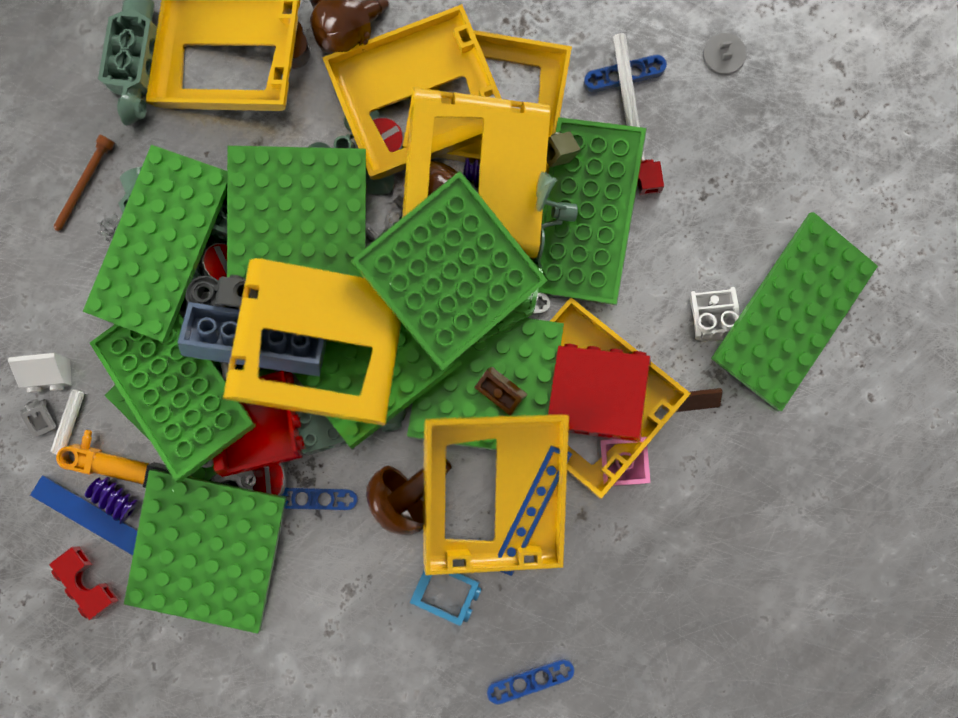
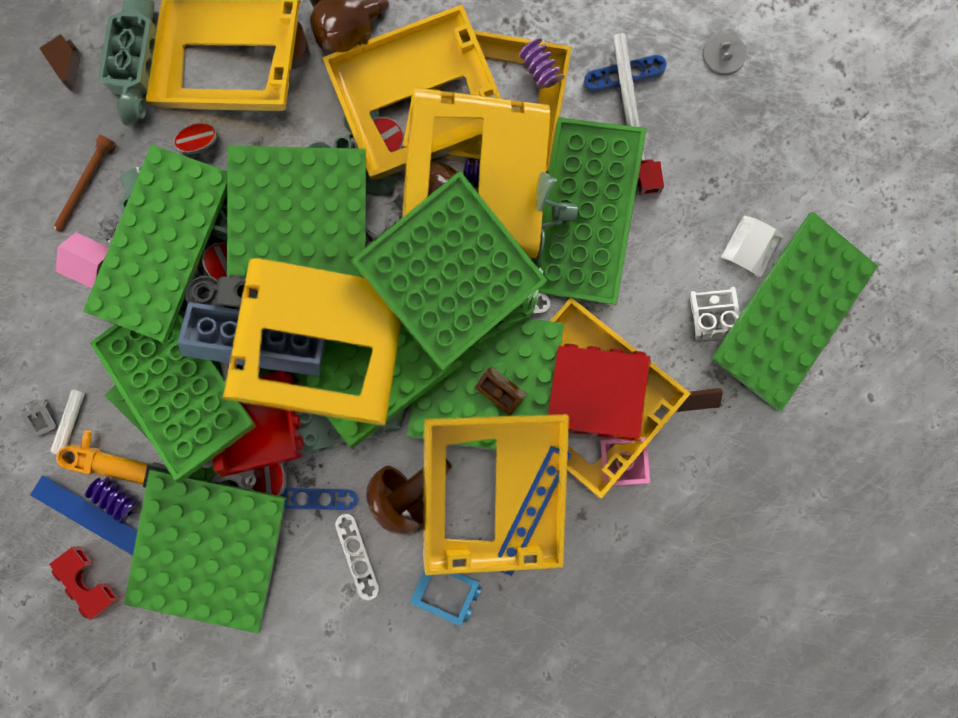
(41, 372): white slope -> none
(62, 58): none -> reddish brown slope
(80, 259): none -> bright pink slope
(195, 138): none -> red piece
(360, 555): none -> white beam
(531, 685): blue beam -> none
(539, 65): none -> medium lavender piece
(561, 148): olive brick -> none
(752, 245): none -> white slope

